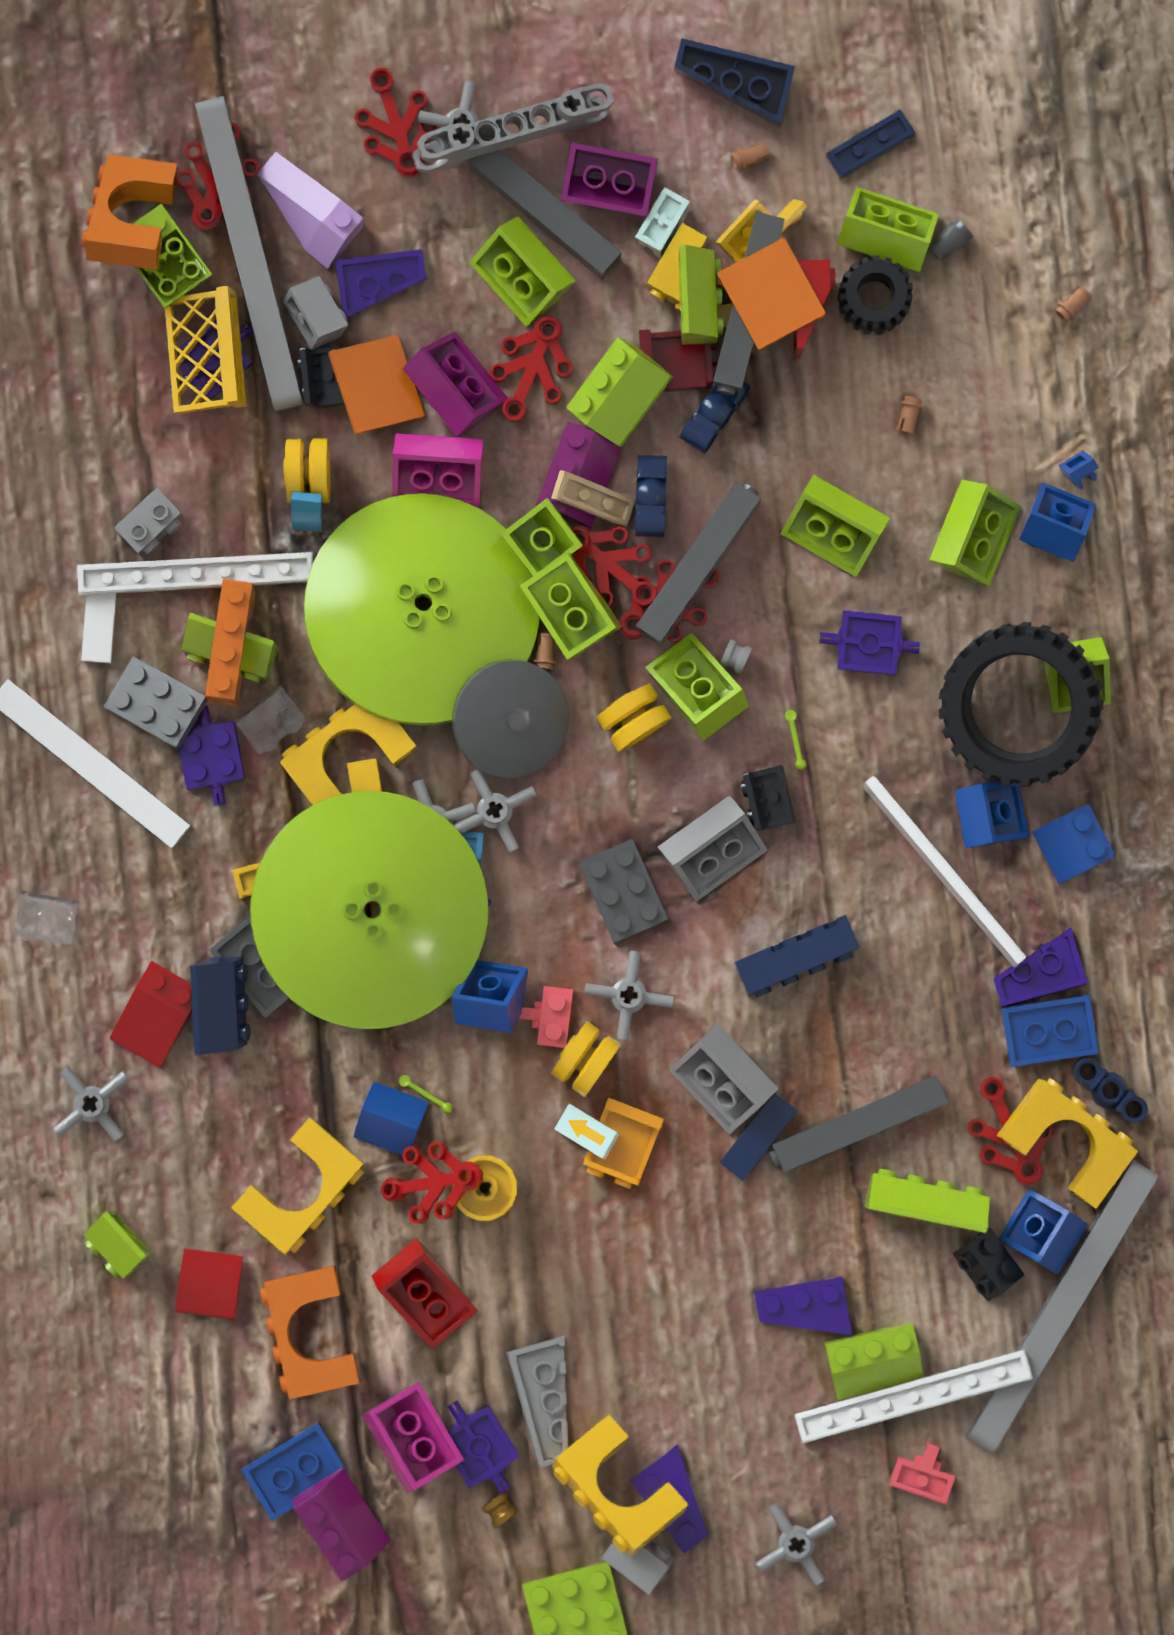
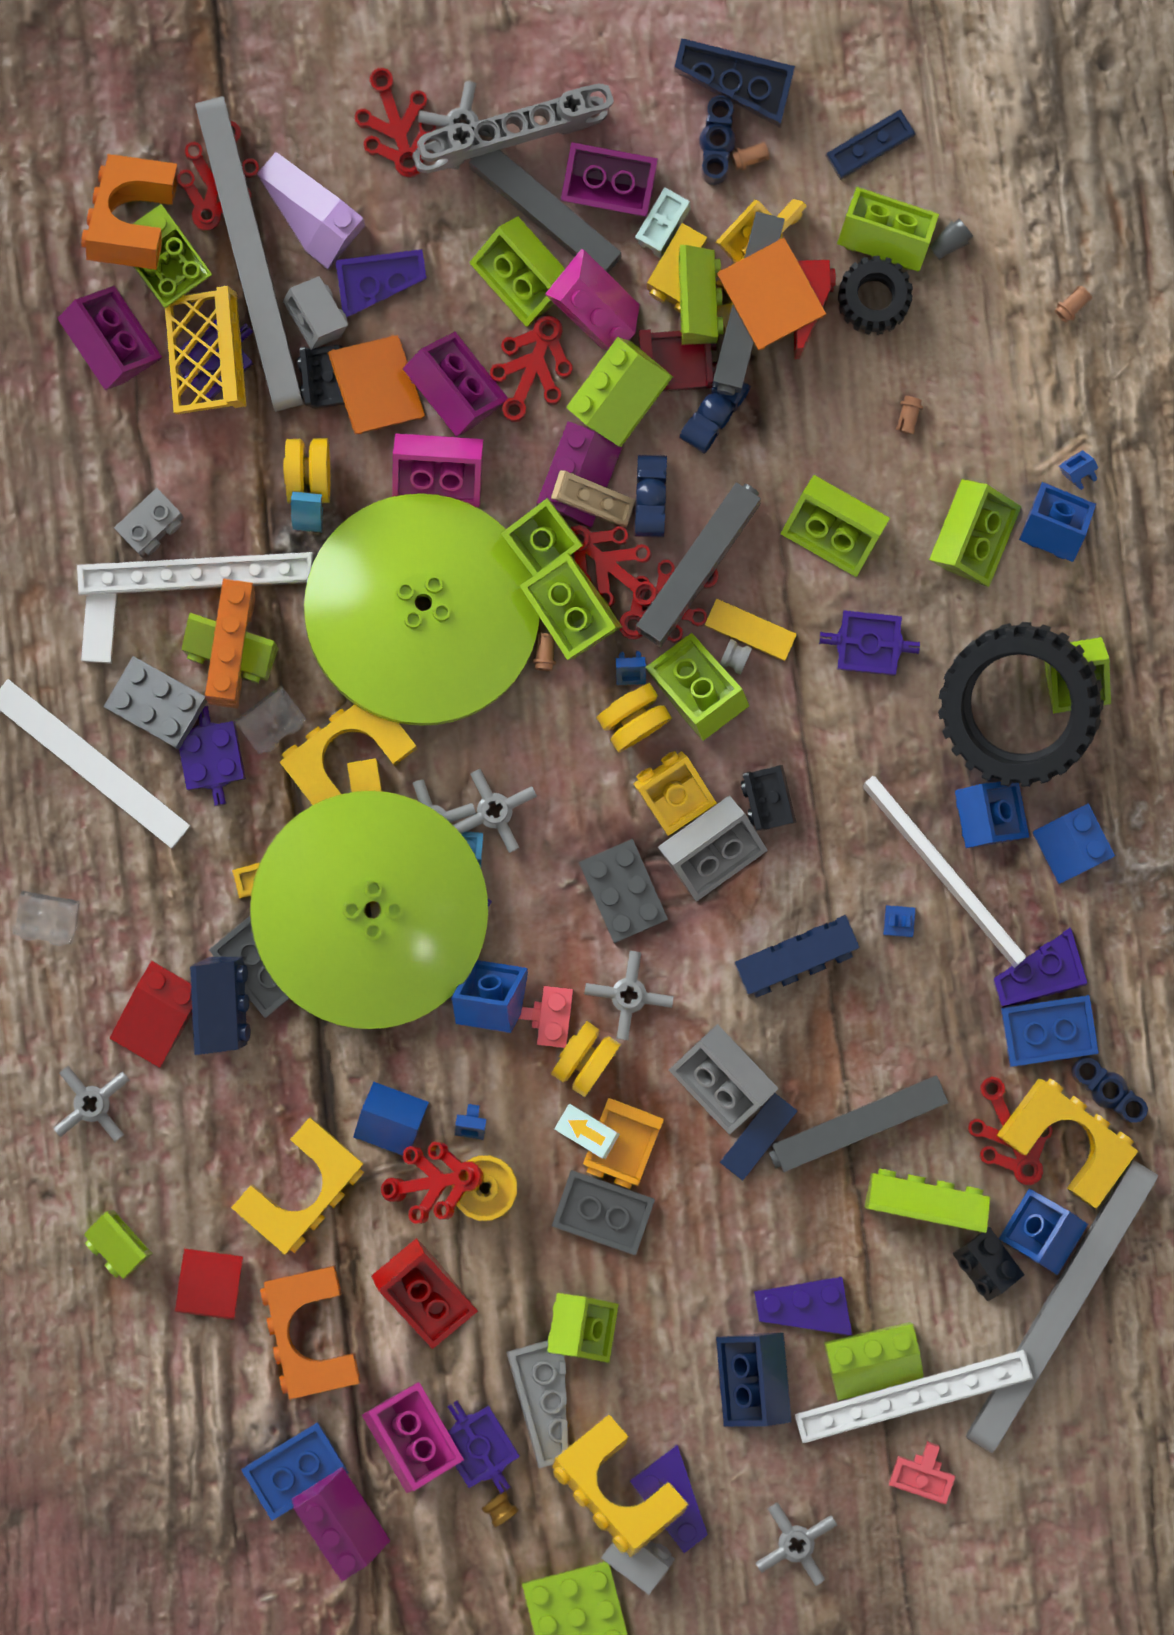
(109, 337): none -> magenta slope
(405, 1081): lime hinge -> none
(470, 1125): none -> blue tile
(510, 718): dark grey dish -> none
(582, 1327): none -> lime slope
(595, 301): none -> dark pink slope
(603, 1212): none -> dark grey plate
(630, 670): none -> blue tile
(674, 792): none -> yellow plate
(717, 126): none -> dark blue piece
(750, 630): none -> yellow tile
(753, 1380): none -> dark blue slope
(790, 716): lime hinge -> none
(899, 921): none -> blue tile

